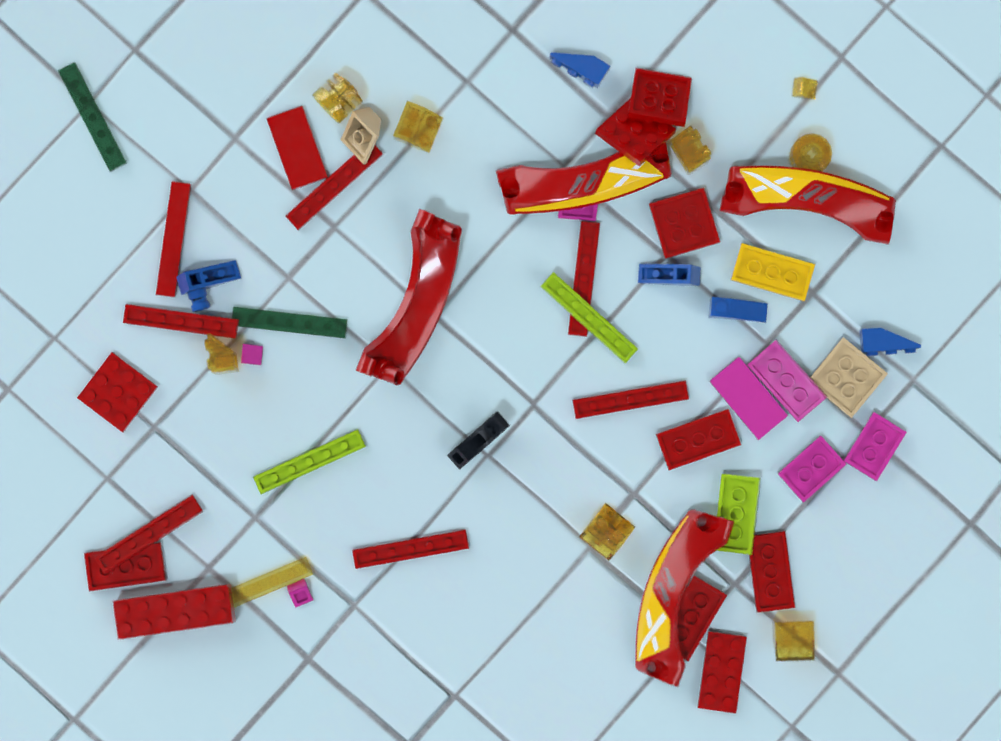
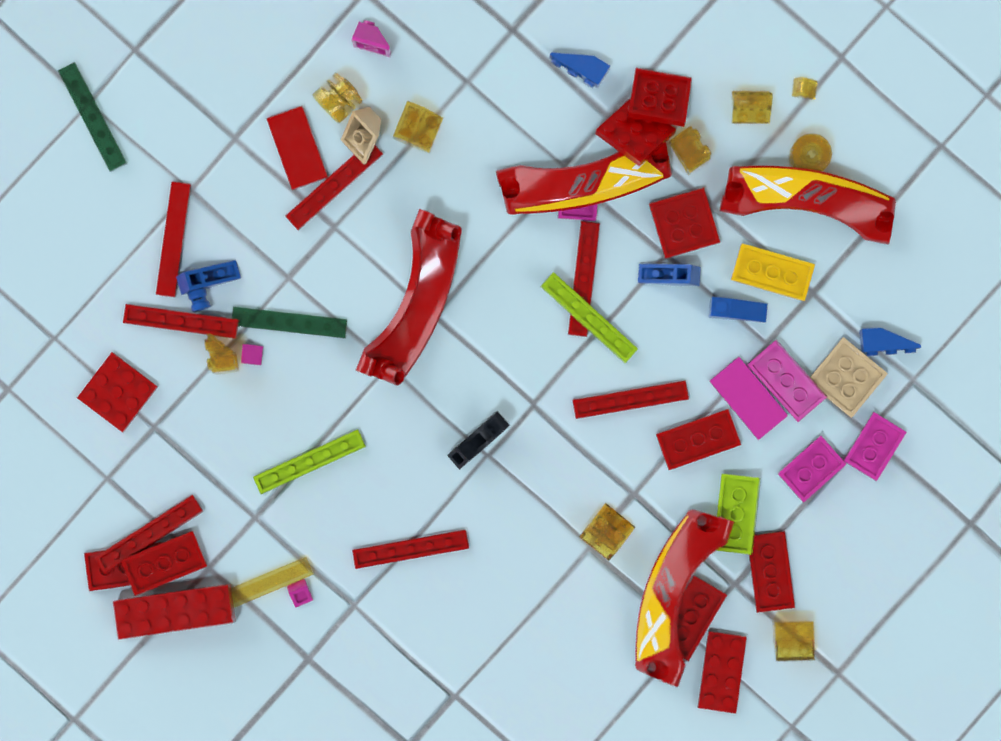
(163, 563): none -> red plate
(369, 38): none -> dark pink slope
(751, 107): none -> clear yellow bracket

